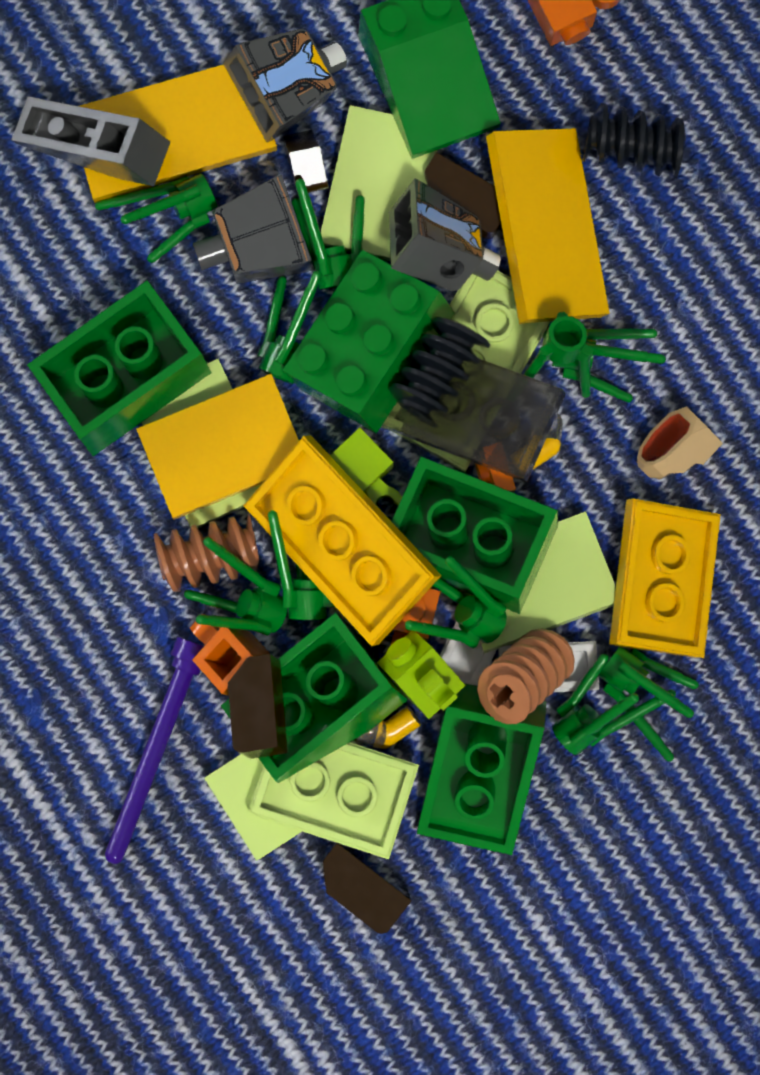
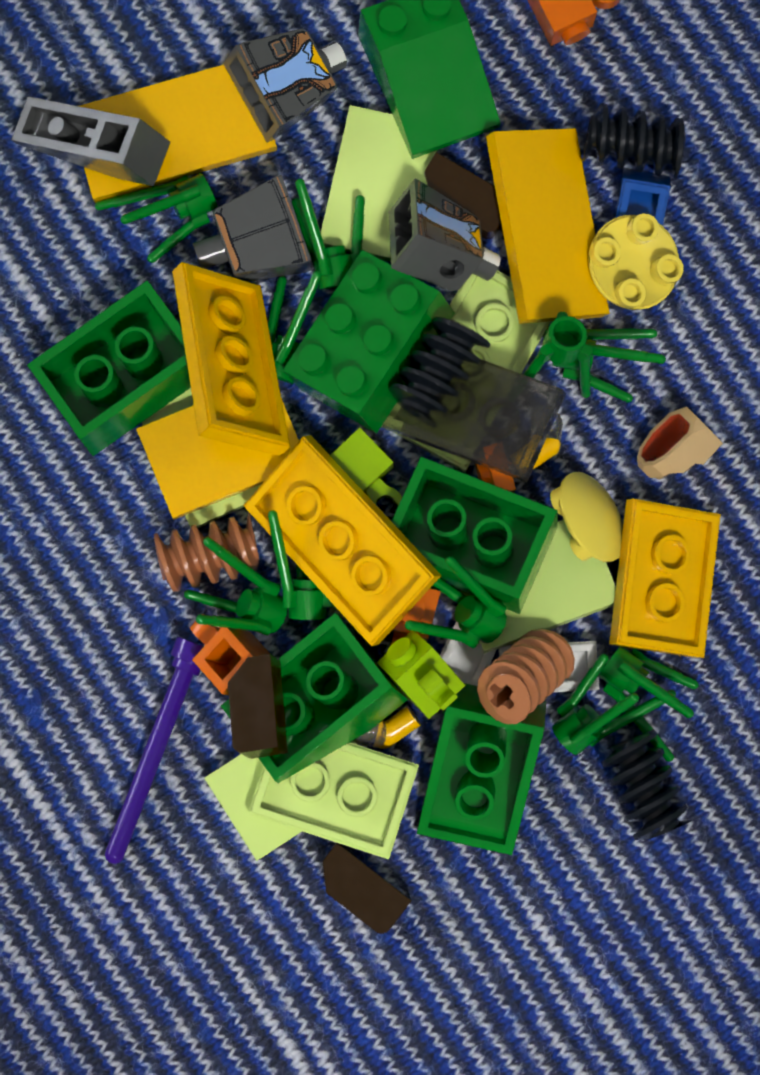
(230, 360): none -> yellow tile
(306, 160): piece -> none
(589, 517): none -> light yellow dish
(634, 261): none -> light yellow dish
(643, 194): none -> blue slope
(646, 786): none -> black piece

